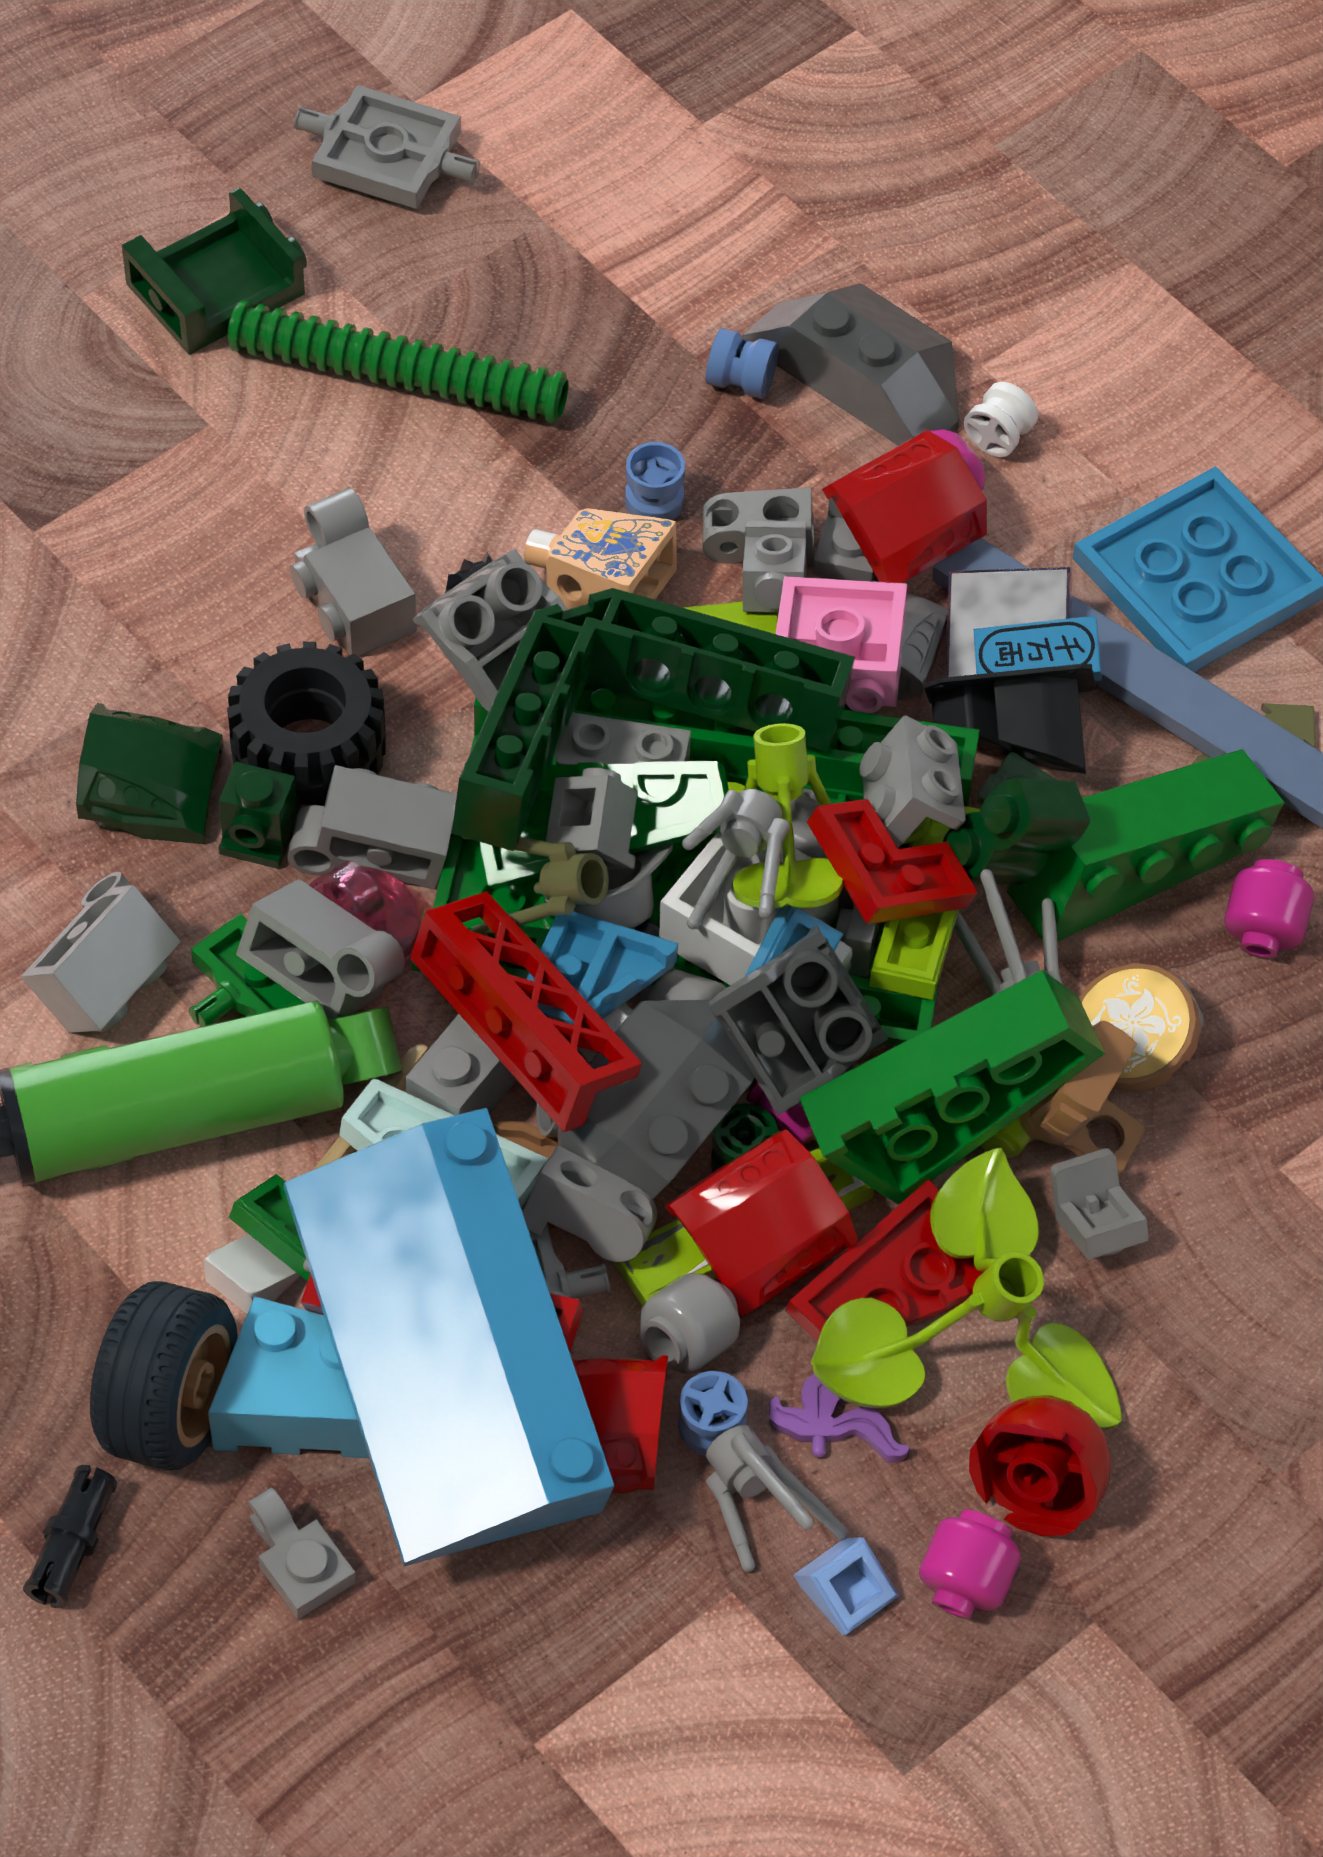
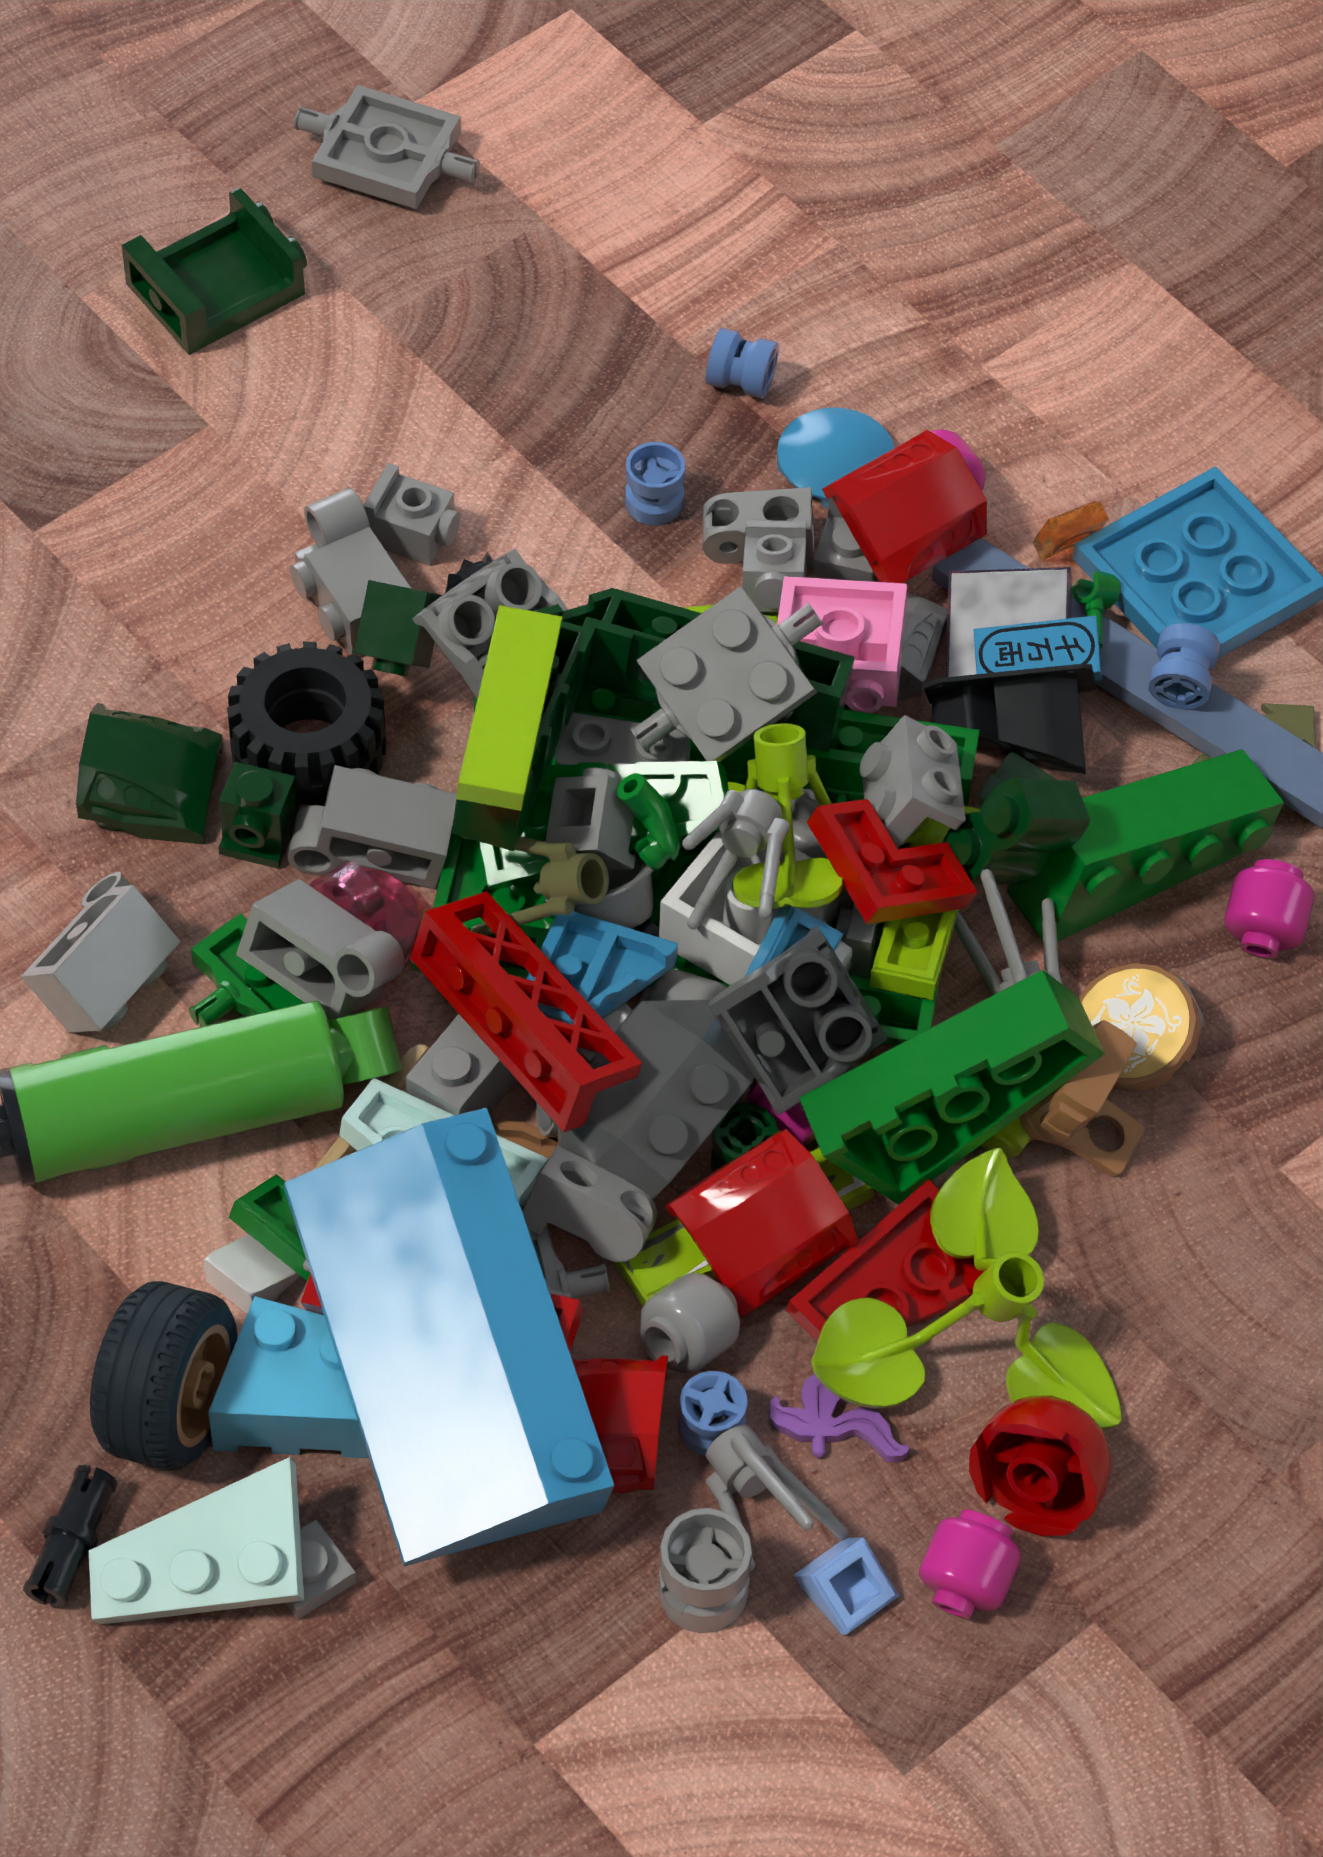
(206, 1556): none -> light aqua wing
(389, 629): none -> dark green brick
(398, 361): green piece -> none
(411, 516): none -> light grey brick
(509, 708): none -> lime tile
(604, 553): light nougat torso -> none
(655, 815): none -> green arm
(704, 1570): none -> light grey wheel
(726, 676): none -> light grey plate
(828, 446): none -> dark azure dish
(866, 359): dark grey wedge -> none
(1001, 419): white wheel -> none
(1068, 528): none -> clear orange tile
(1094, 1206): light grey bracket -> none
(1097, 596): none -> green hand
(1185, 659): none -> medium blue wheel

